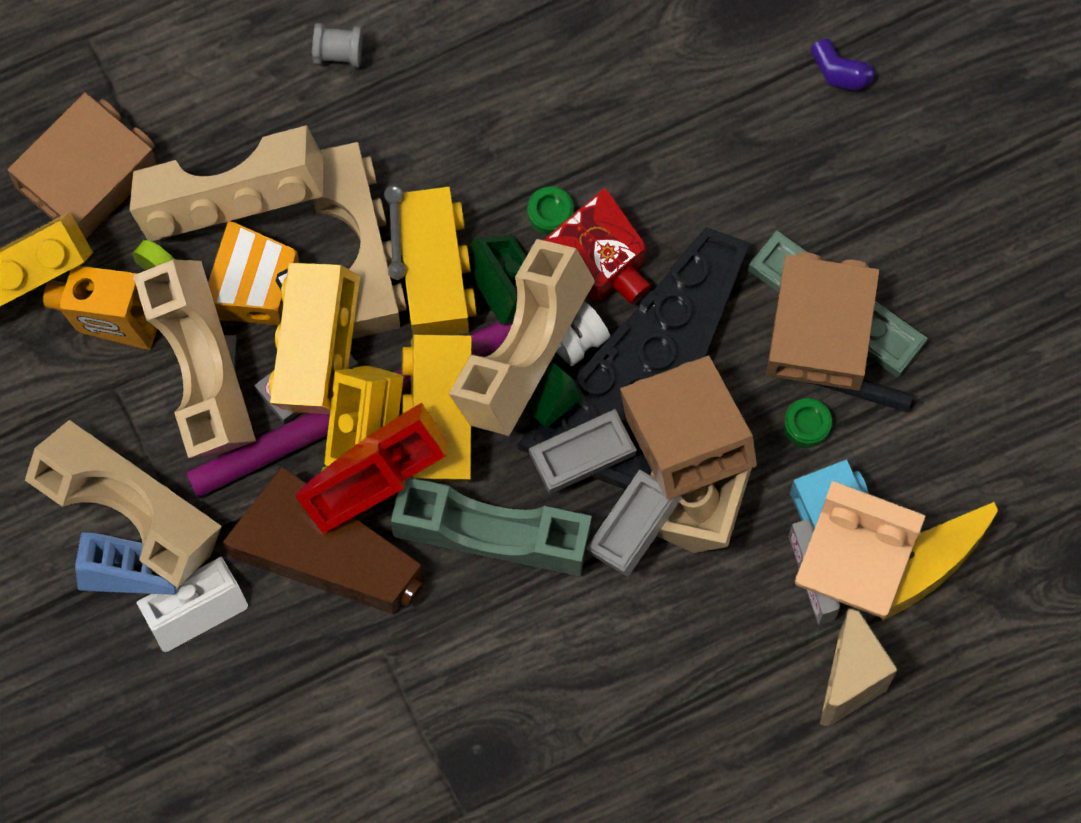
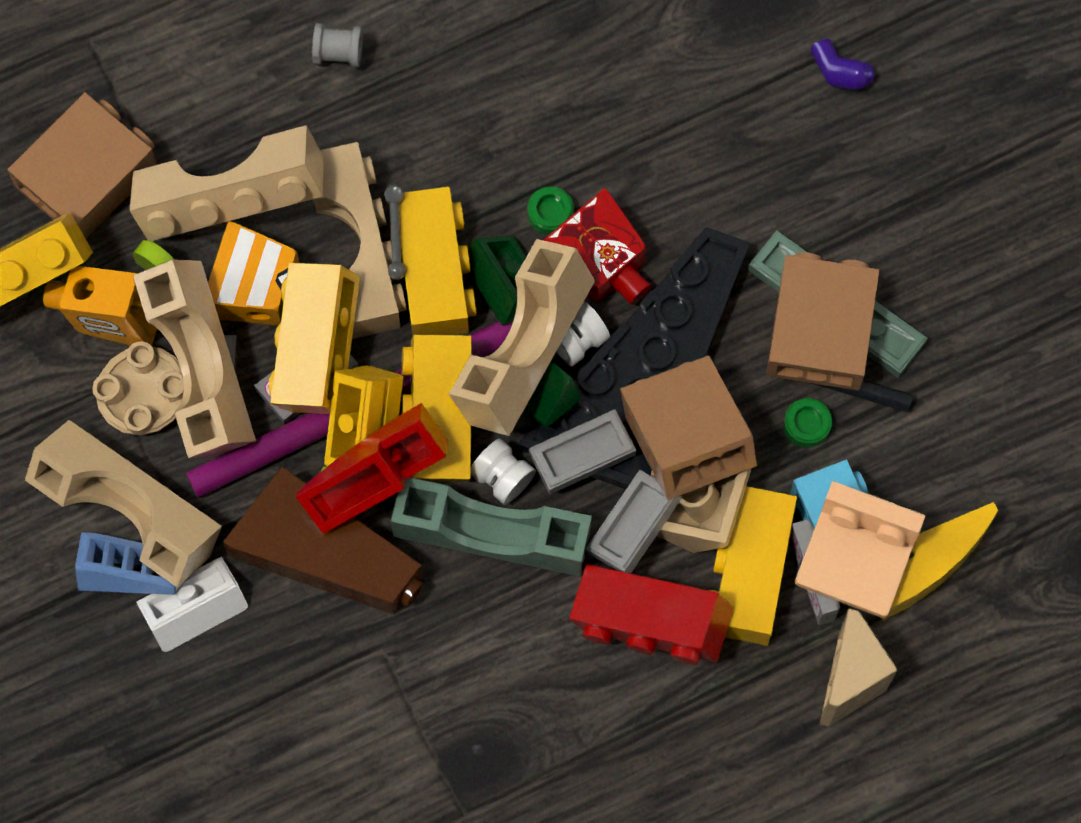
(140, 389): none -> tan dish
(502, 471): none -> white wheel
(651, 615): none -> red brick
(755, 563): none -> yellow brick

